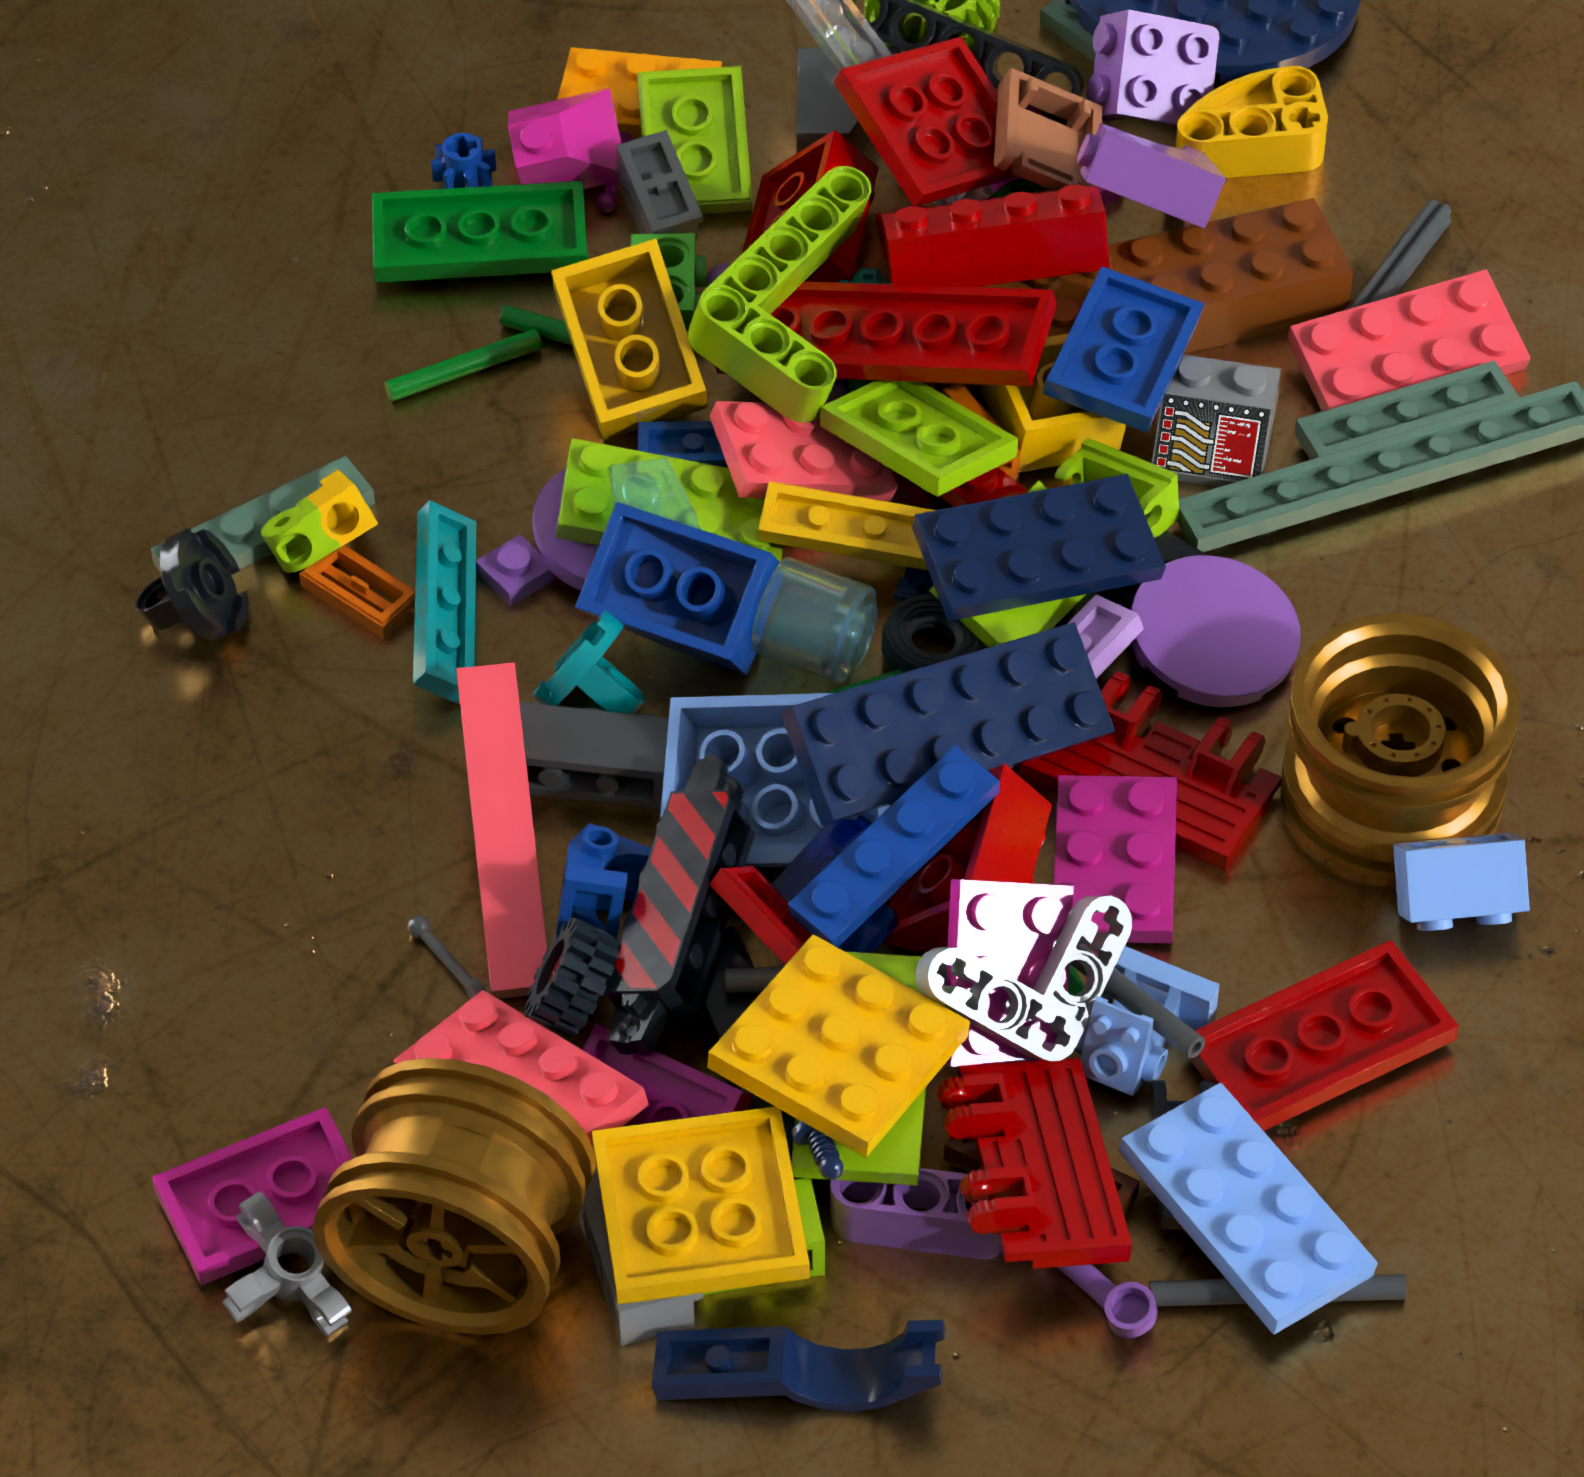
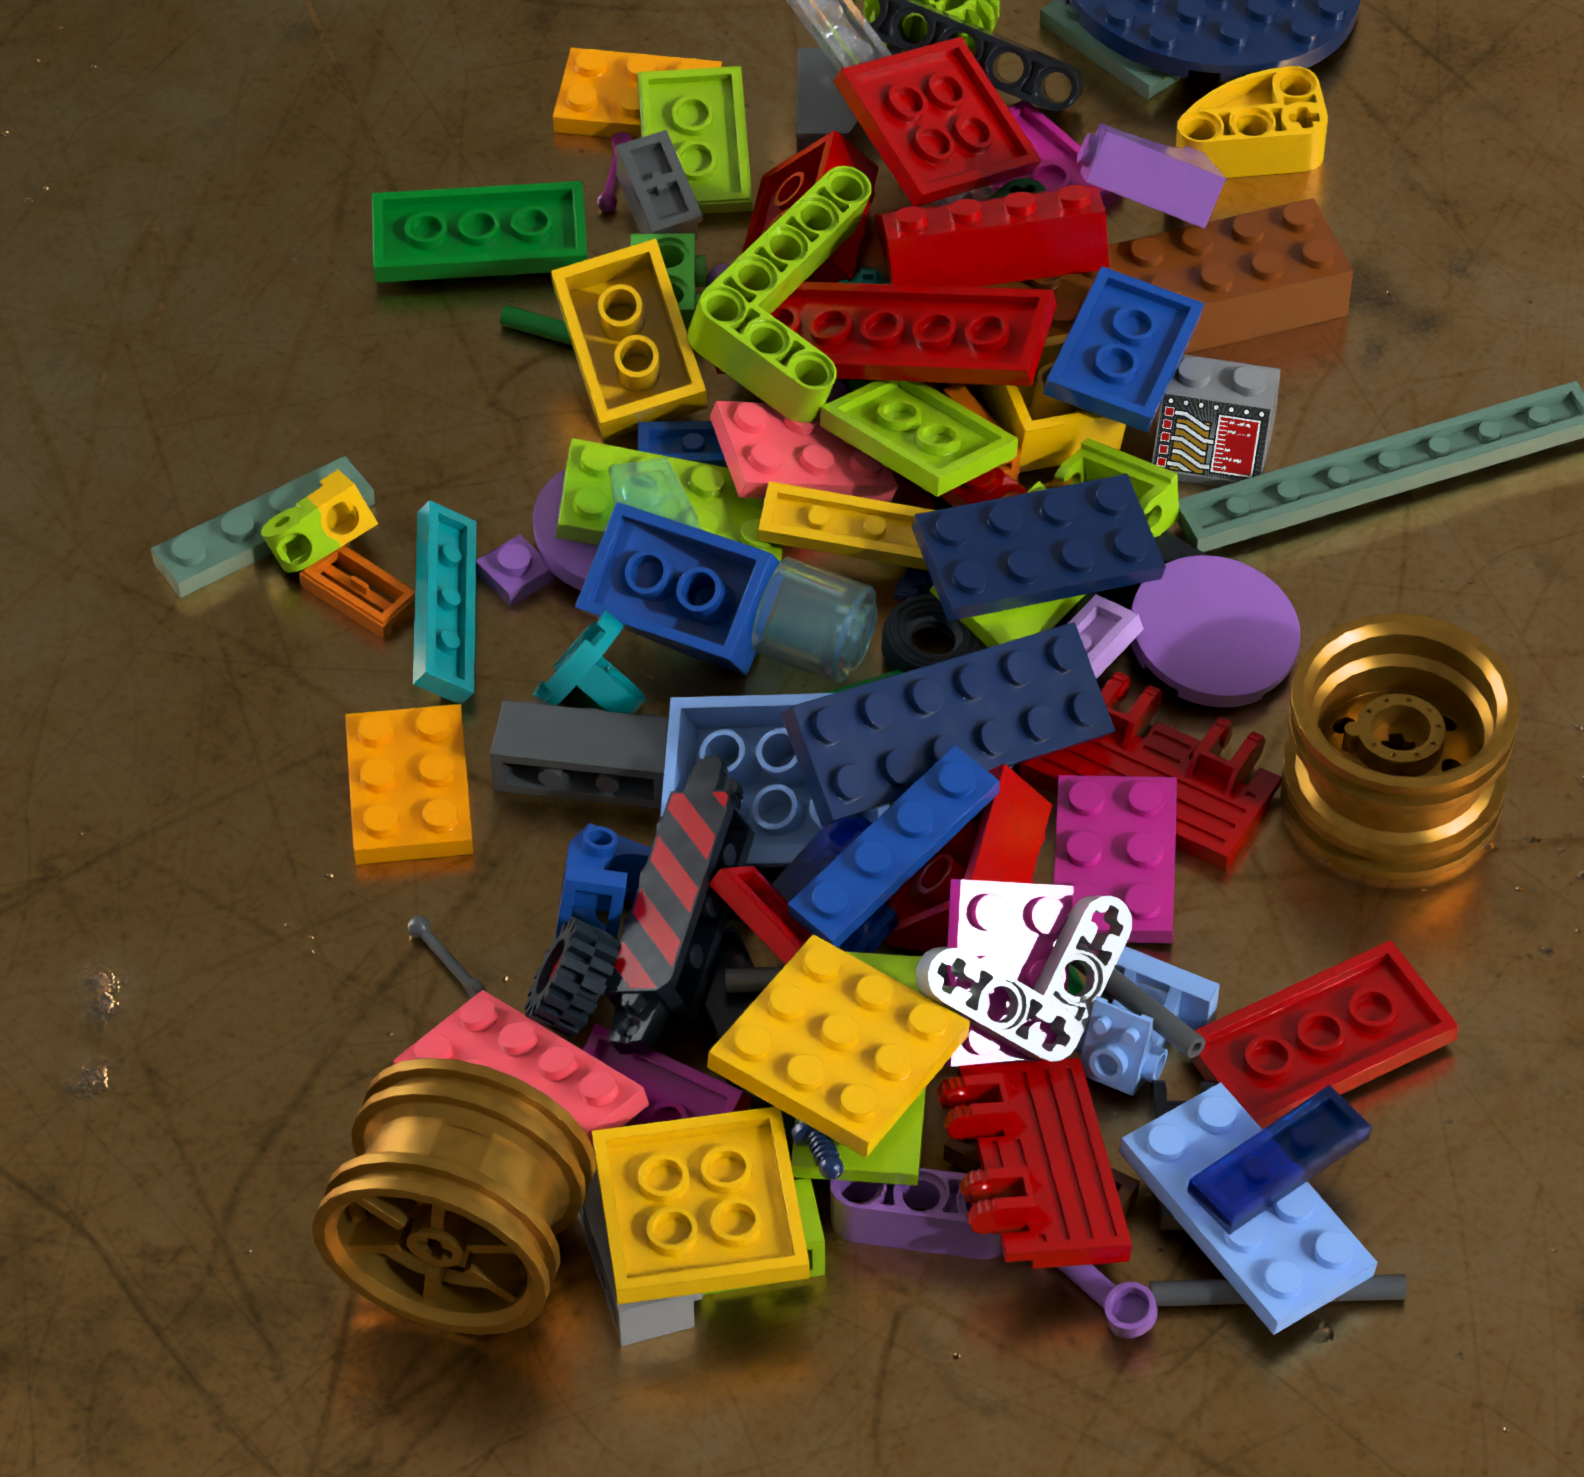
(195, 587): black tile -> none
(253, 1290): light grey pin -> none
(284, 1163): dark pink plate -> none
(408, 784): none -> light orange plate
(463, 162): blue gear -> none
(463, 365): green bar -> none
(502, 827): coral tile -> none
(566, 140): dark pink slope -> none
(781, 1363): dark blue piece -> none
(1034, 144): nougat container -> none
(1151, 66): bracket -> none
(1279, 1159): none -> clear blue tile
(1403, 409): sand green plate -> none
(1405, 254): dark grey axle -> none
(1407, 340): coral plate -> none
(1461, 880): light blue brick -> none

